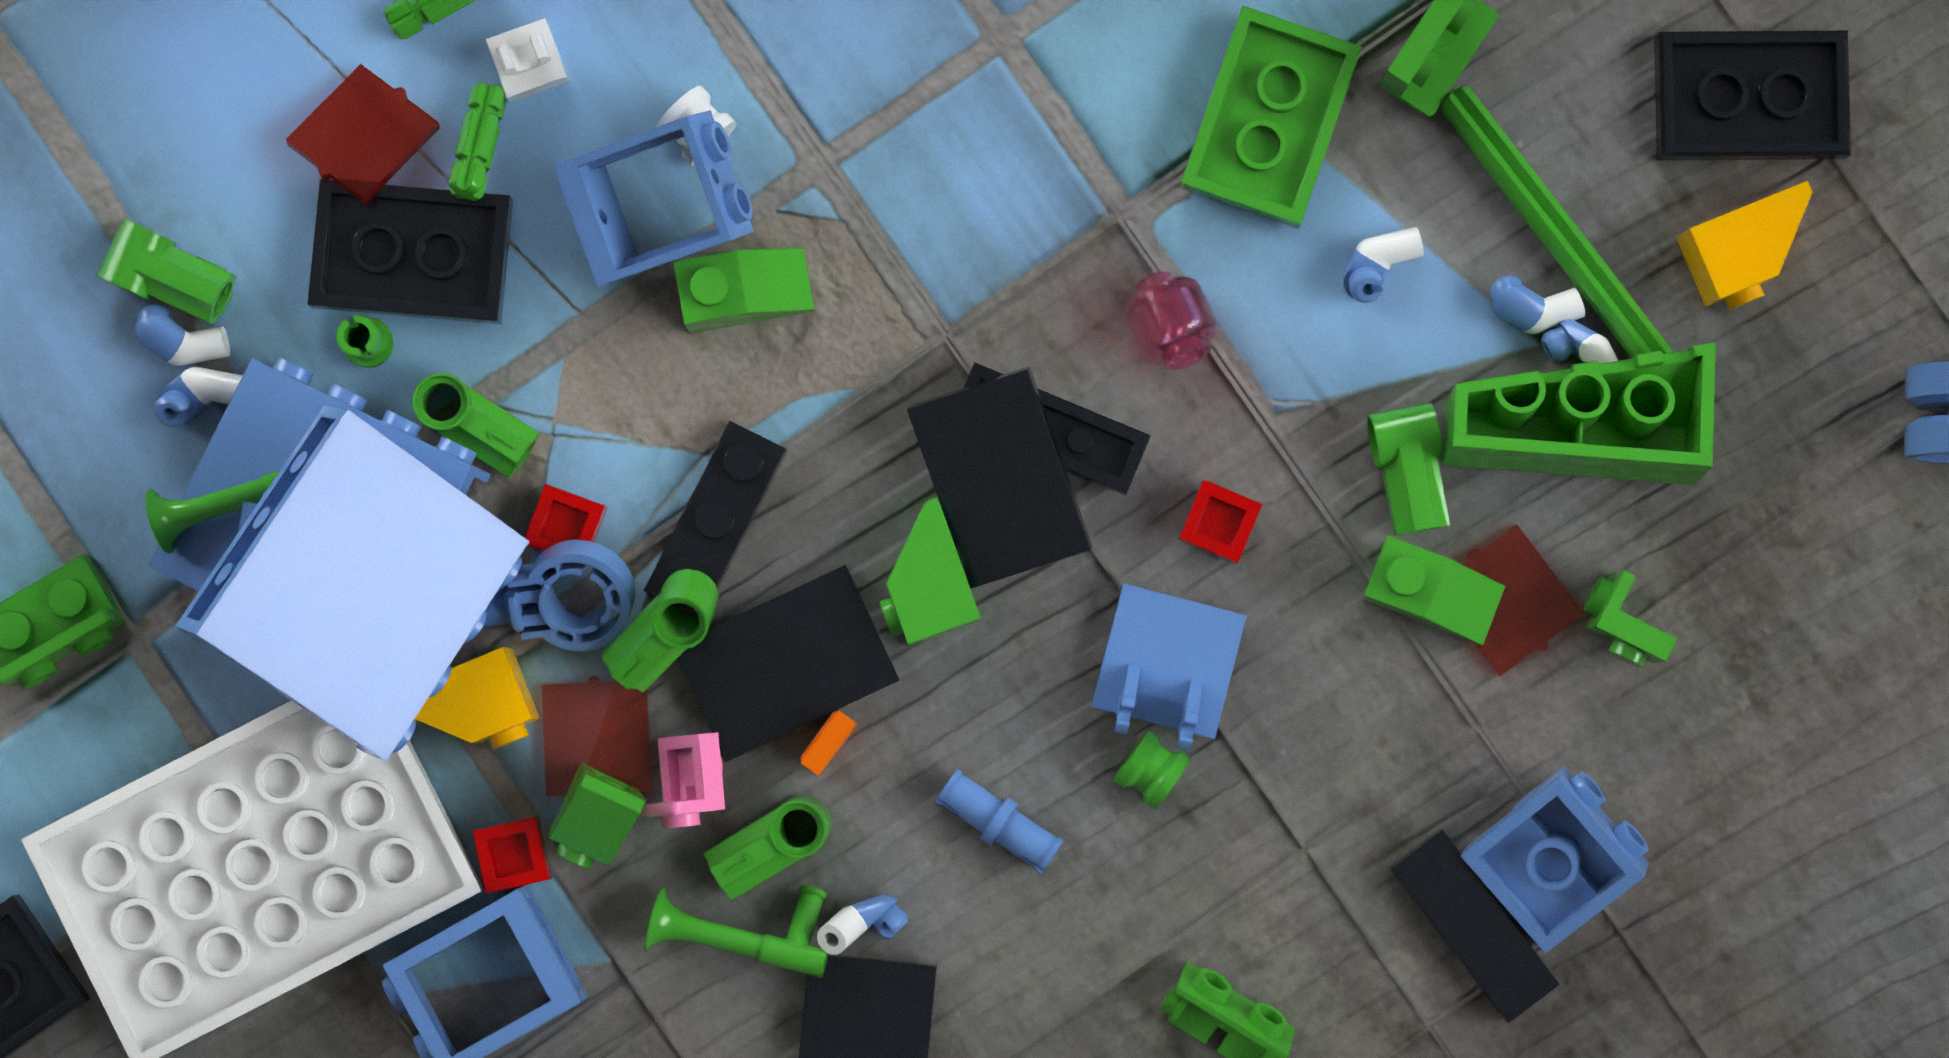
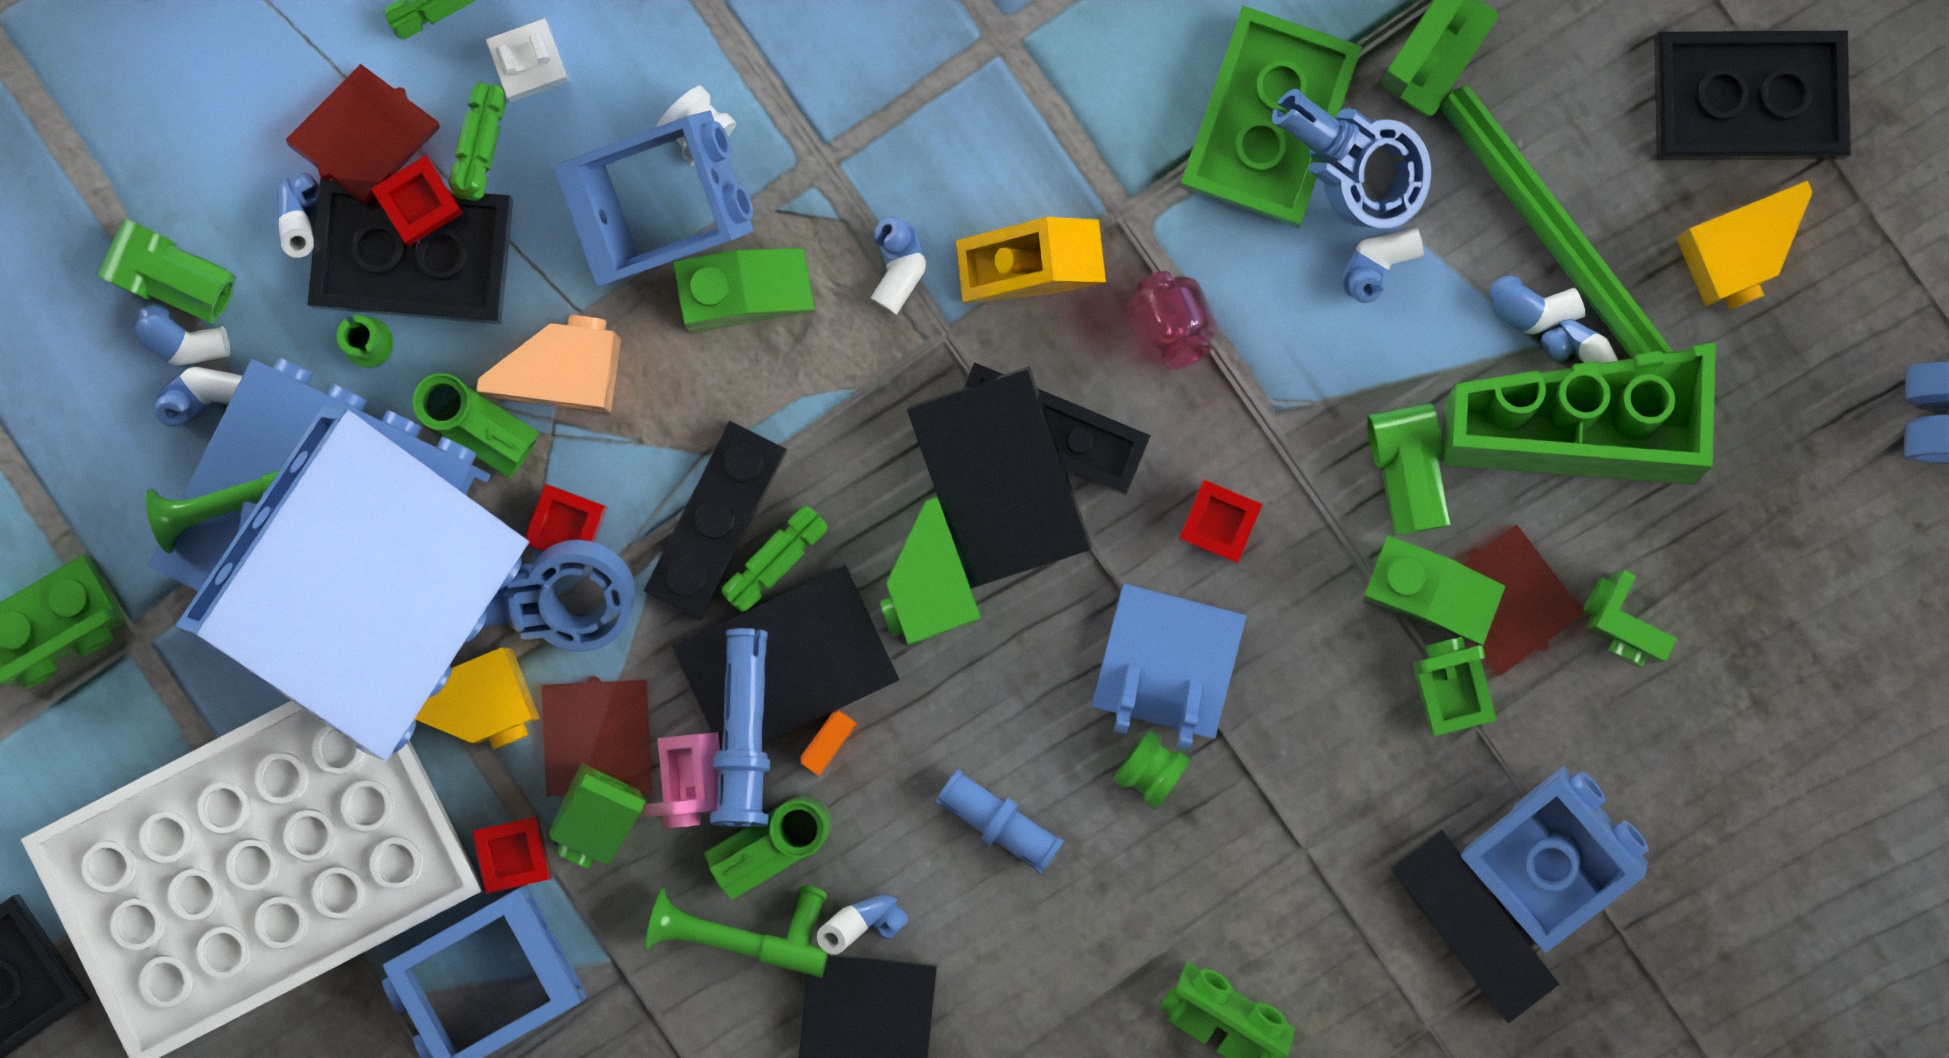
(293, 216): none -> arm
(417, 200): none -> red plate
(560, 367): none -> light nougat slope
(662, 631): bright green piece -> none
(741, 760): none -> medium blue pin
(774, 559): none -> bright green axle
(903, 261): none -> arm
(1031, 259): none -> yellow slope
(1344, 150): none -> medium blue pin
(1453, 687): none -> bright green bracket

